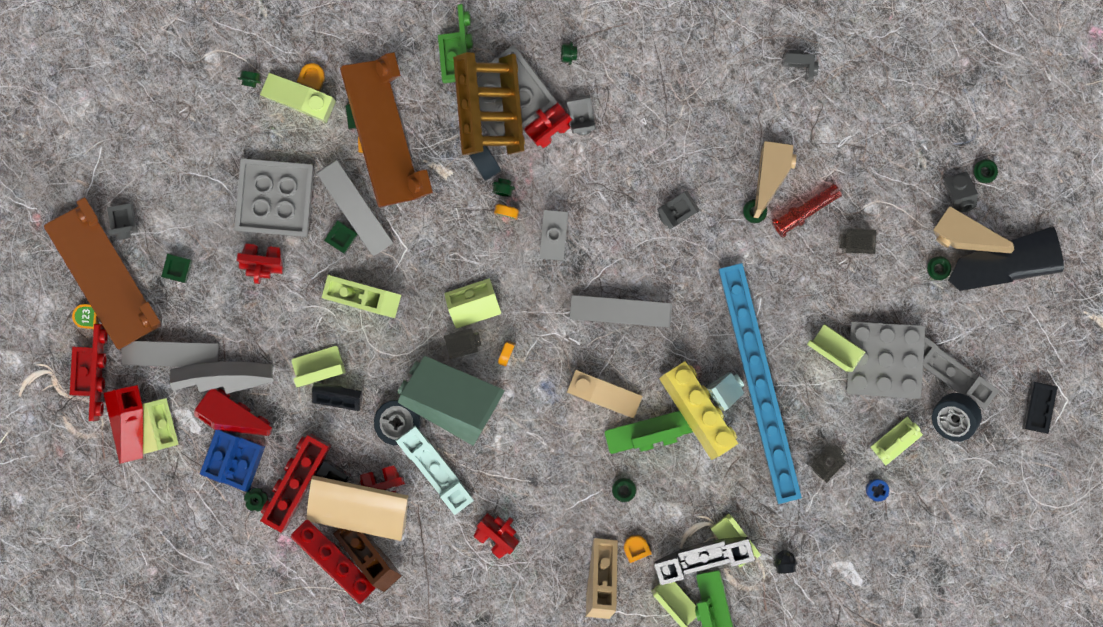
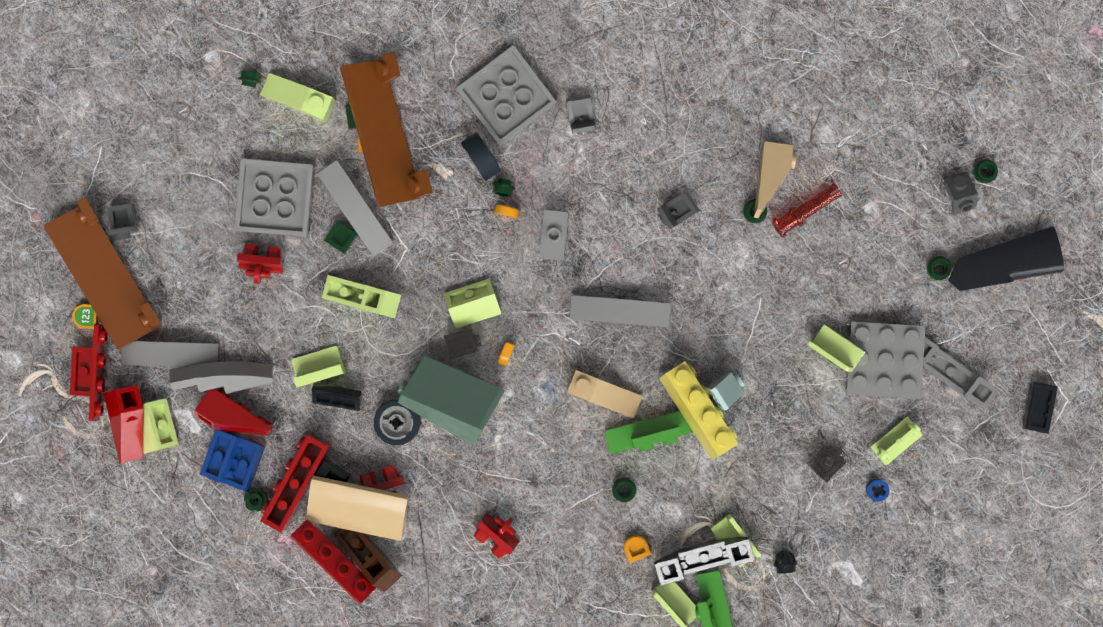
(176, 268): dark green plate -> none
(312, 76): light orange tile -> none
(435, 469): light aqua slope -> none
(454, 44): bright green bracket -> none
(469, 109): pearl gold fence -> none
(548, 124): red hips -> none
(568, 53): dark green plate -> none
(602, 579): tan slope -> none
(759, 383): dark azure plate -> none
(798, 59): dark grey bracket -> none
(858, 241): clear smoke brick -> none
(949, 424): wheel -> none
(967, 234): tan slope -> none

